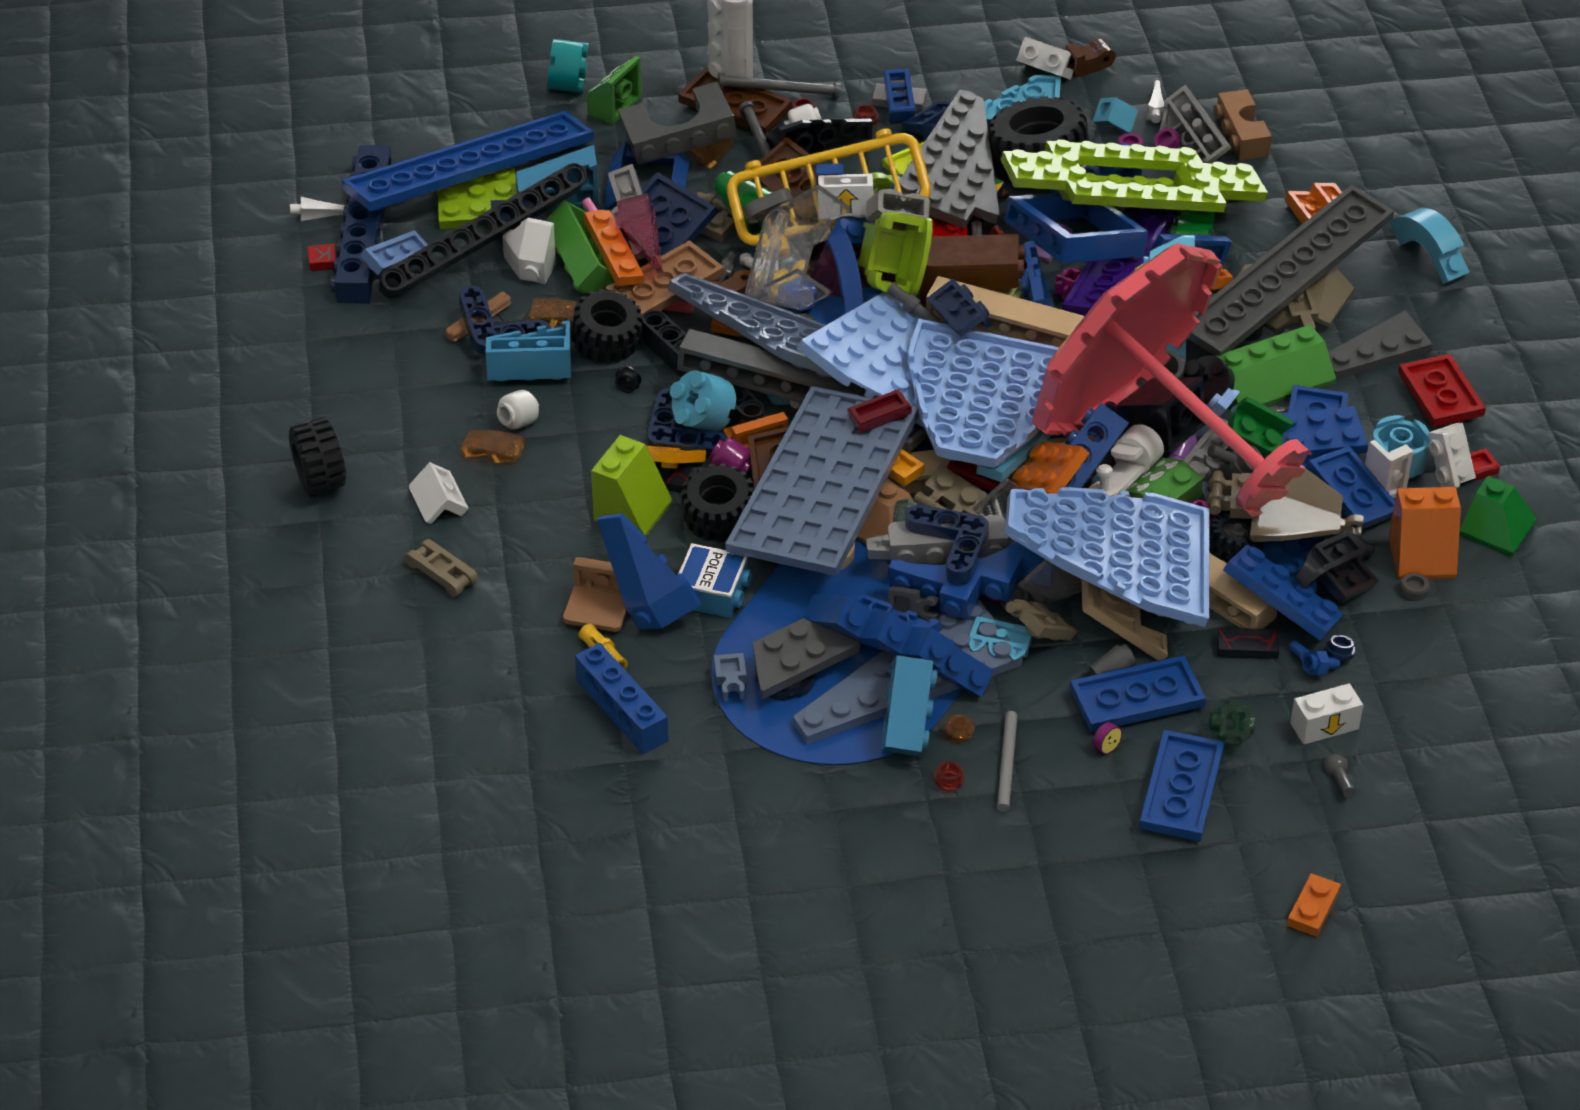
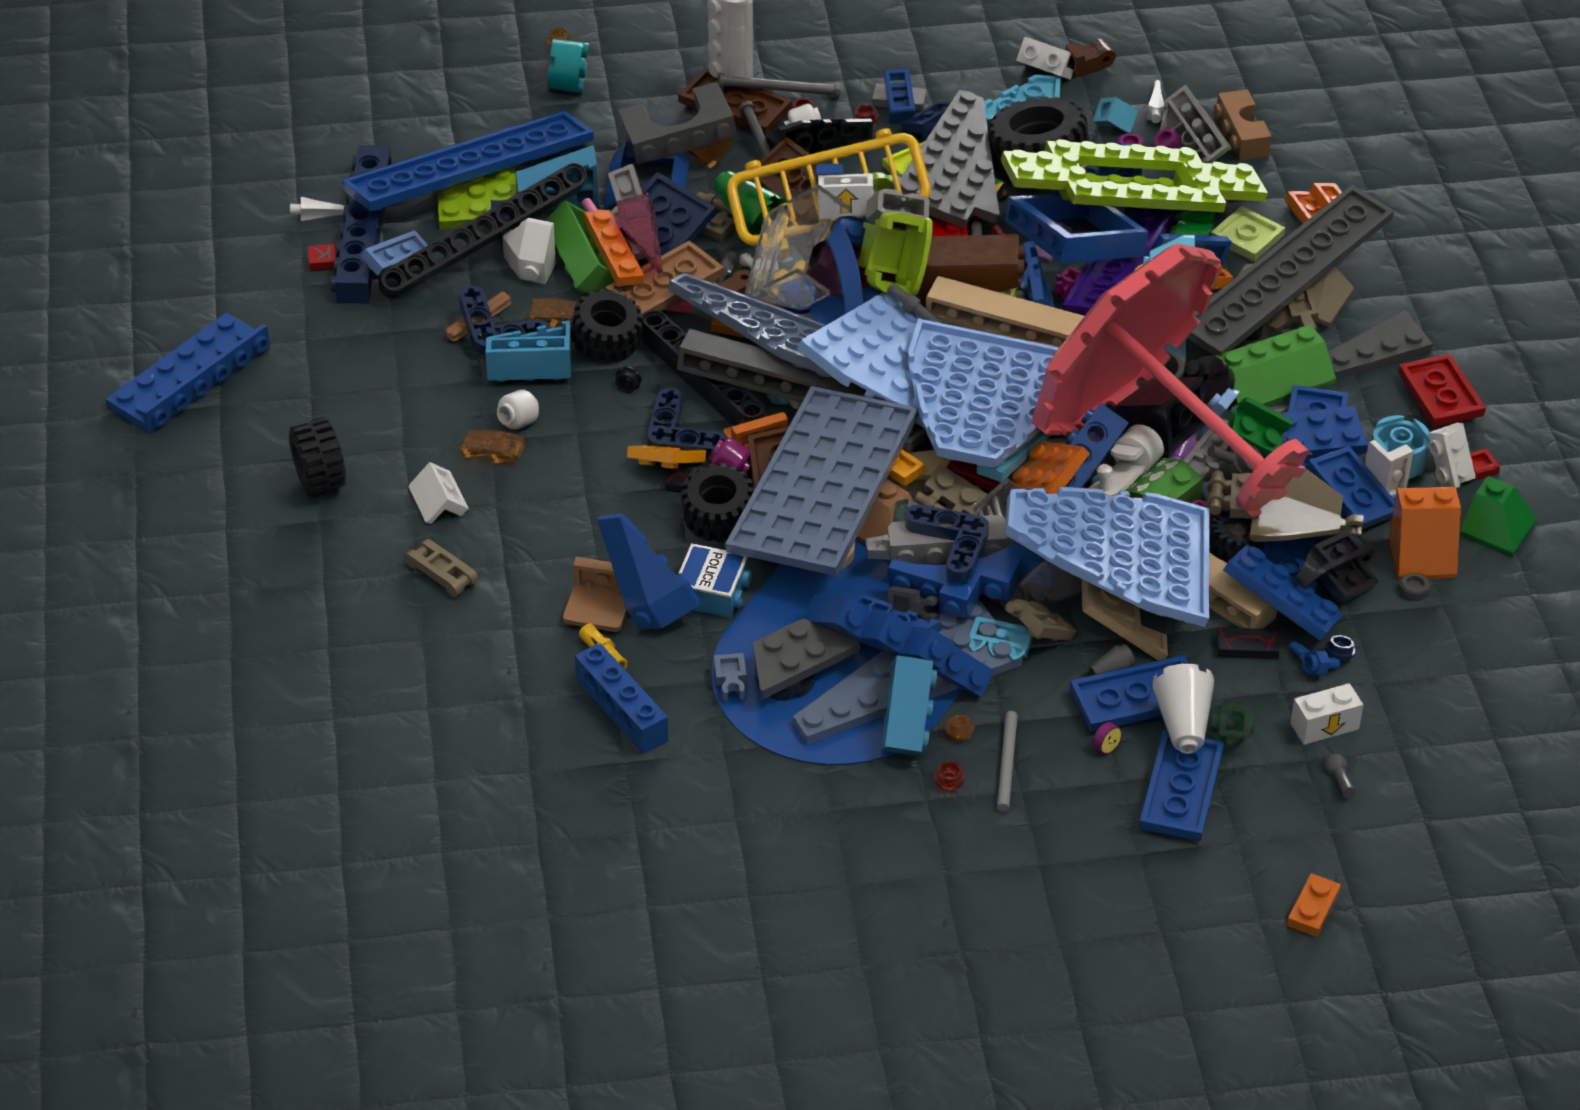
(188, 372): none -> blue bracket
(558, 33): none -> clear orange plate
(616, 91): bright green slope -> none
(629, 484): lime slope -> none
(702, 401): medium azure brick -> none
(759, 208): dark grey beam -> none
(879, 410): dark red tile -> none
(958, 308): dark blue bracket -> none
(1185, 703): none -> white cone
(1249, 233): none -> yellowish green tile
(1436, 236): medium azure arch -> none

